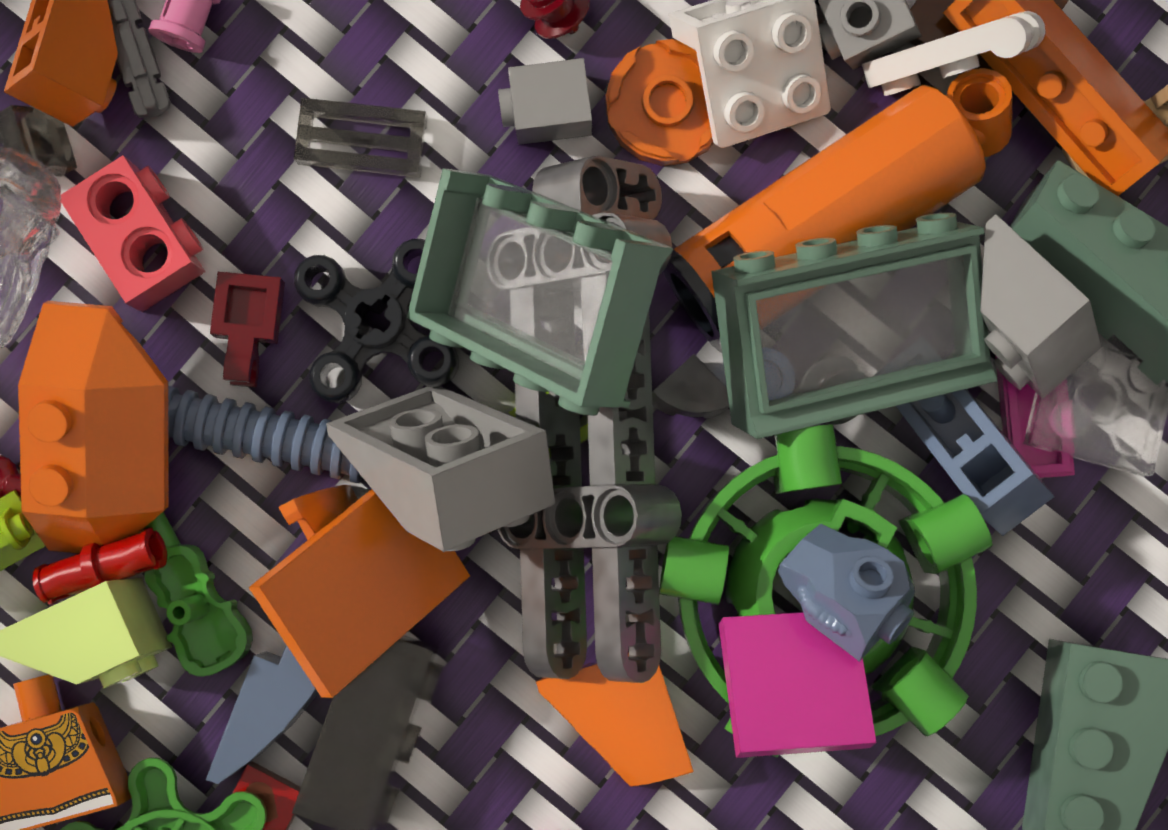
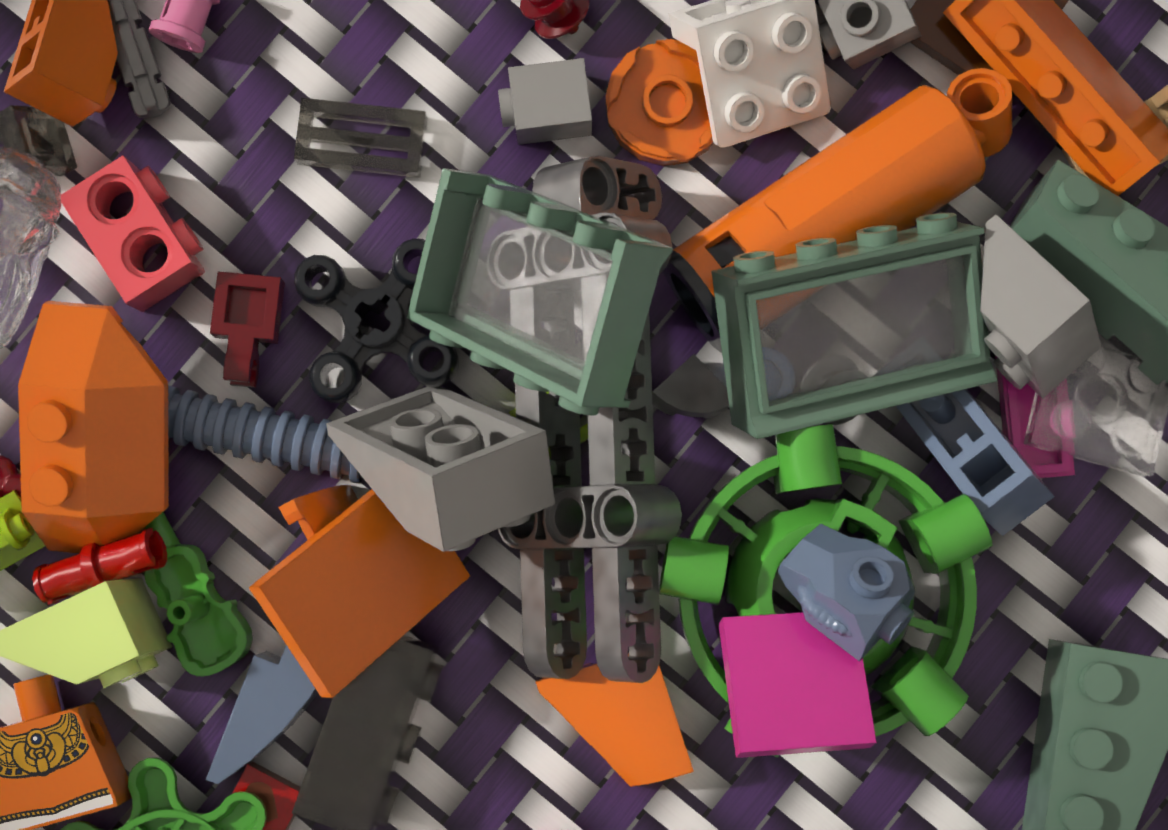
(956, 52): white plate -> none

